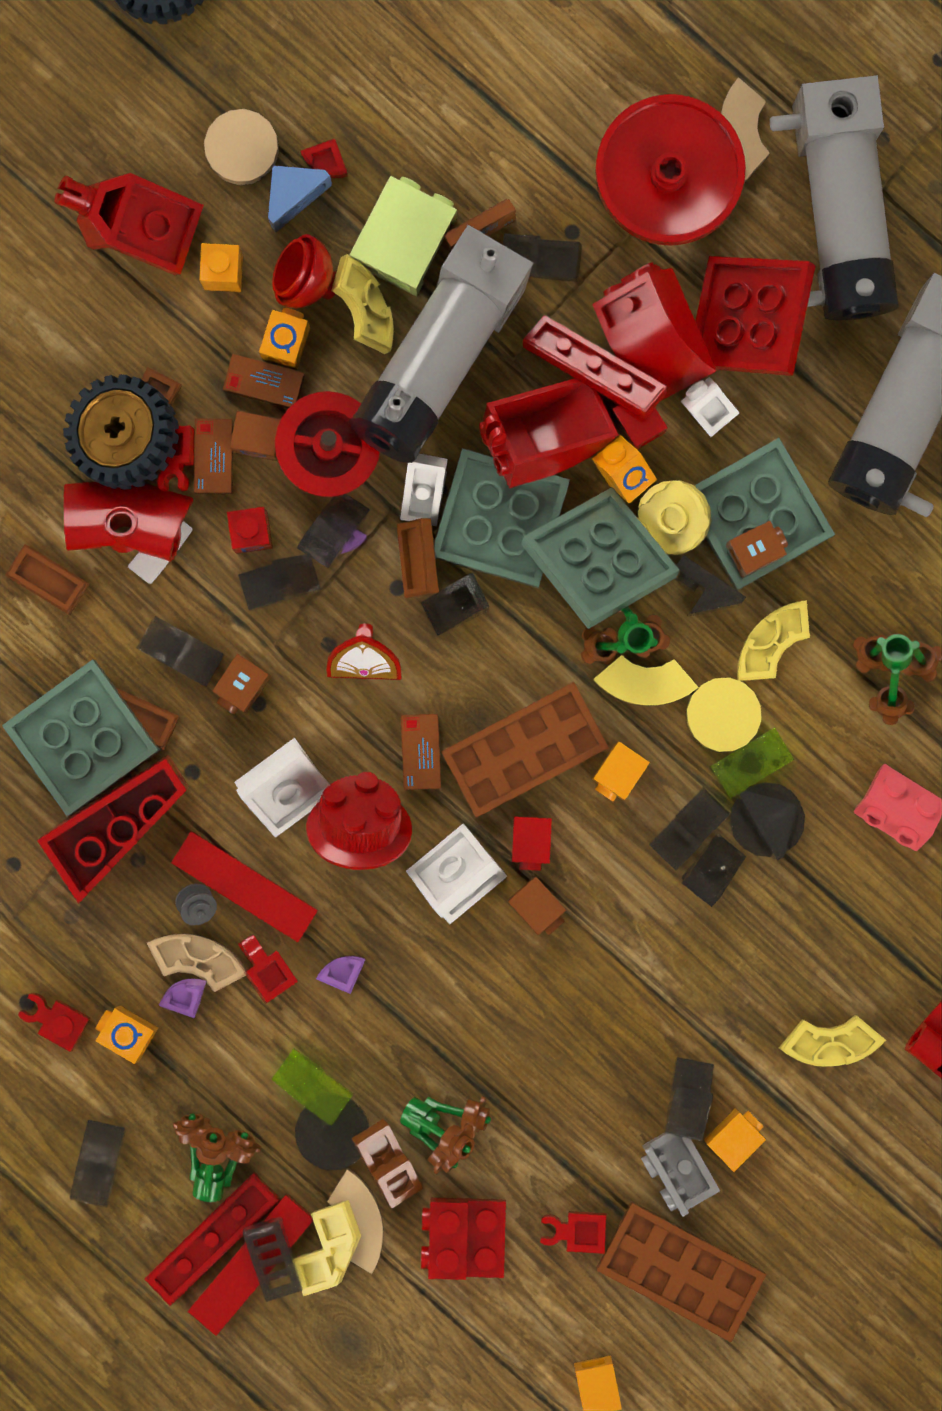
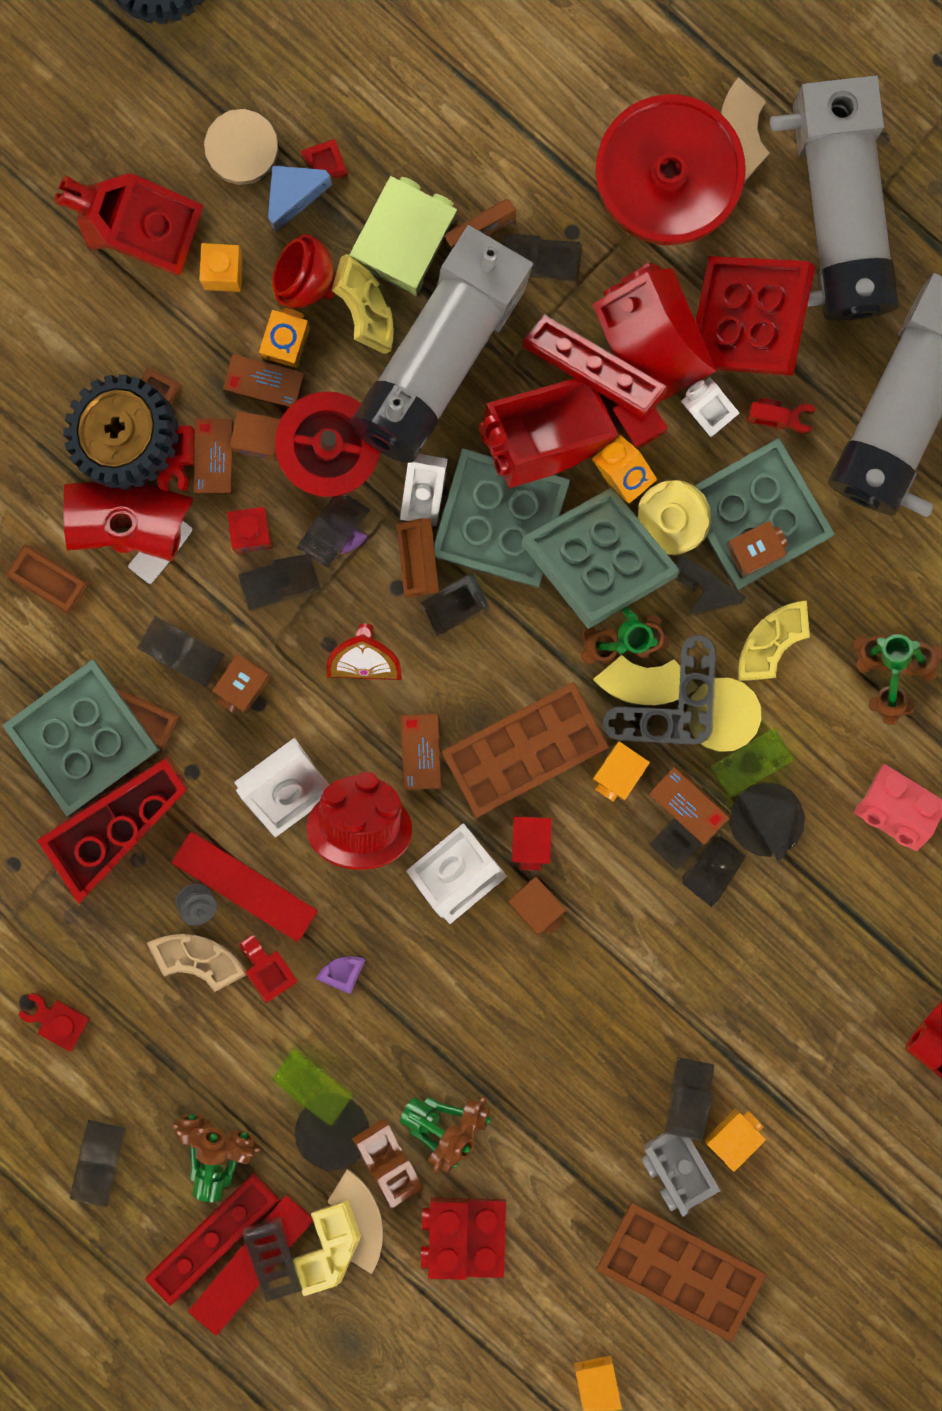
(125, 1033): light orange brick -> none
(184, 996): medium lavender tile -> none
(583, 1231): red plate -> none
(676, 717): none -> dark grey beam
(689, 805): none -> dark orange tile
(771, 414): none -> red plate
(832, 1045): light yellow tile -> none

